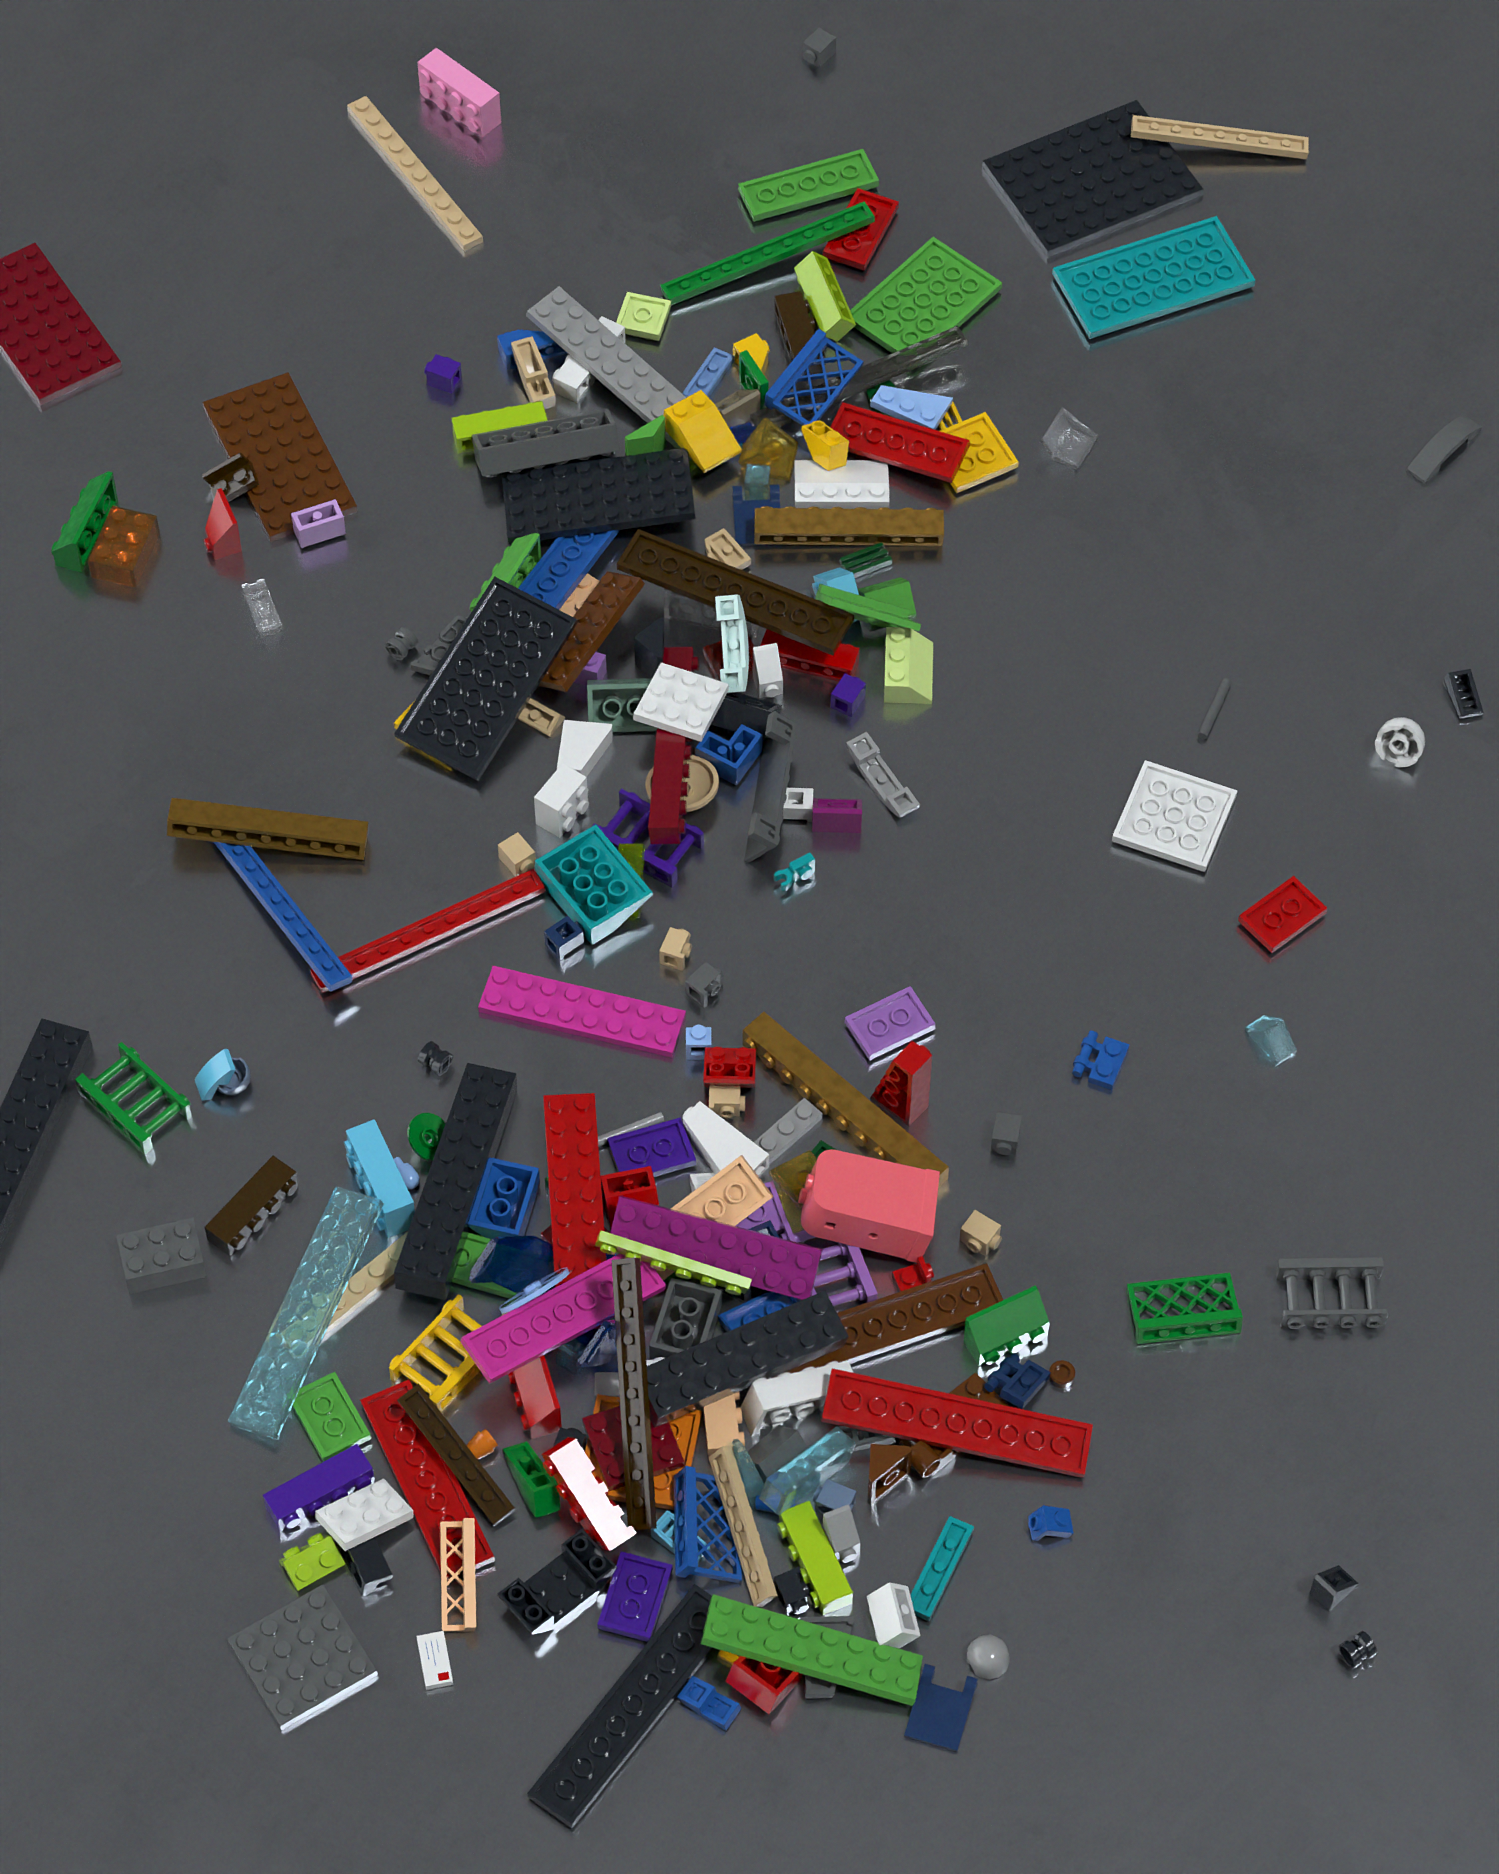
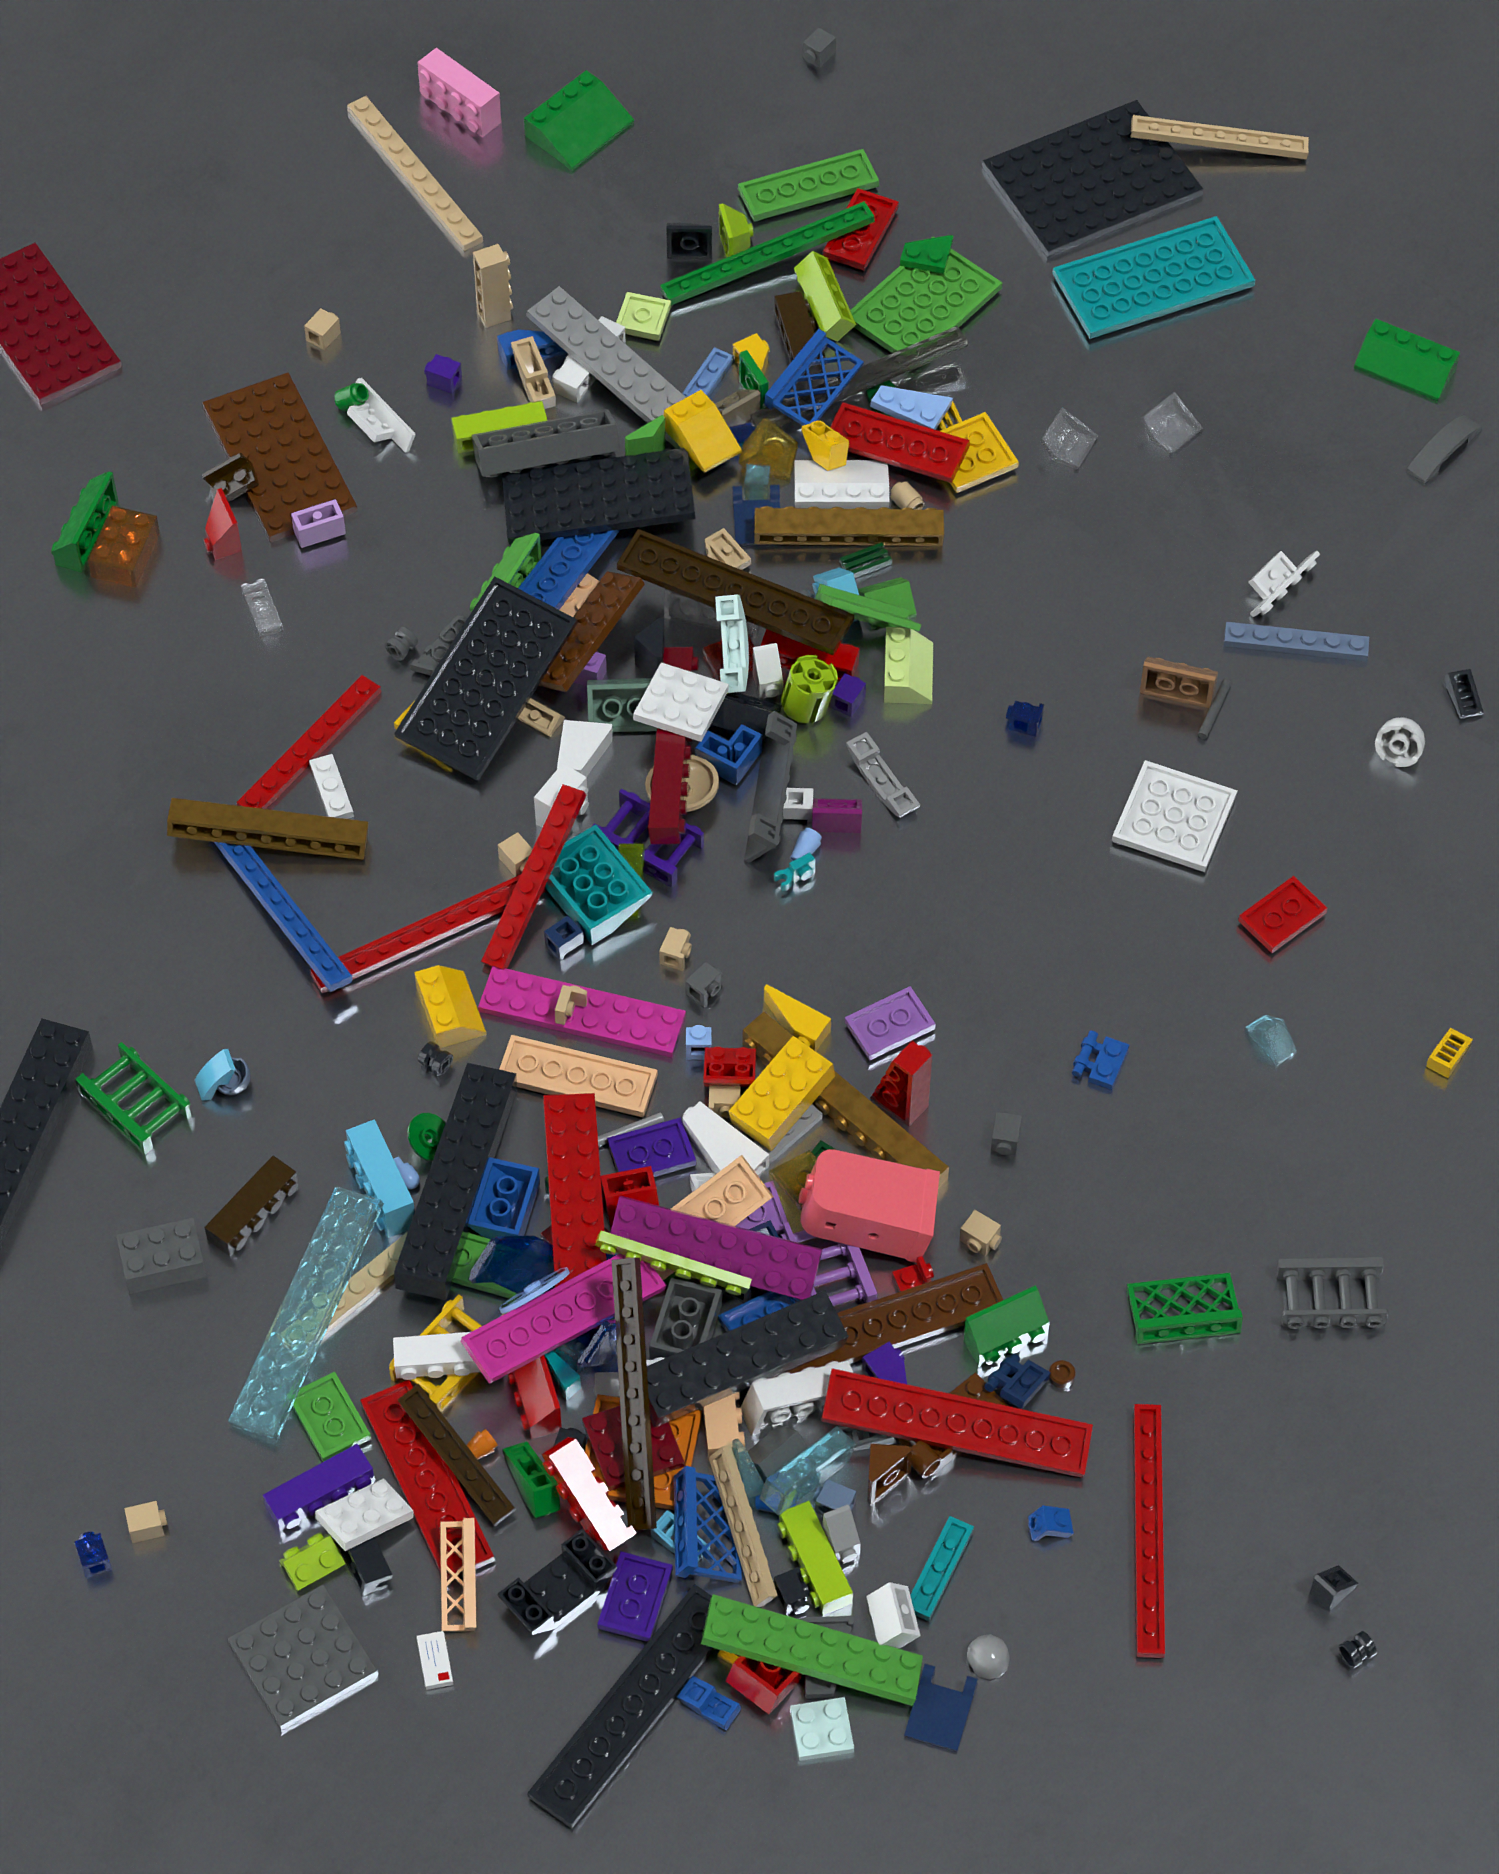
(96, 1560): none -> clear blue brick
(145, 1521): none -> tan brick
(311, 744): none -> red plate
(322, 329): none -> tan brick
(331, 787): none -> white plate
(351, 395): none -> green brick
(381, 421): none -> white bracket
(432, 1356): none -> white brick
(448, 1005): none -> yellow slope
(492, 285): none -> tan brick
(534, 877): none -> red plate
(563, 1375): none -> teal slope
(567, 1000): none -> tan bracket
(568, 1071): none -> light nougat plate
(577, 121): none -> green slope
(689, 241): none -> black slope
(734, 230): none -> lime slope
(782, 1093): none -> yellow brick
(797, 1018): none -> yellow slope
(806, 842): none -> light blue cone
(808, 689): none -> lime cylinder
(822, 1729): none -> light aqua plate
(885, 1364): none -> dark purple slope
(906, 496): none -> tan brick
(927, 254): none -> green wing
(1025, 717): none -> clear blue brick
(1149, 1531): none -> red plate
(1170, 424): none -> clear slope
(1178, 682): none -> medium nougat slope
(1276, 577): none -> white bracket
(1296, 641): none -> sand blue plate
(1407, 360): none -> green slope
(1441, 1066): none -> yellow slope

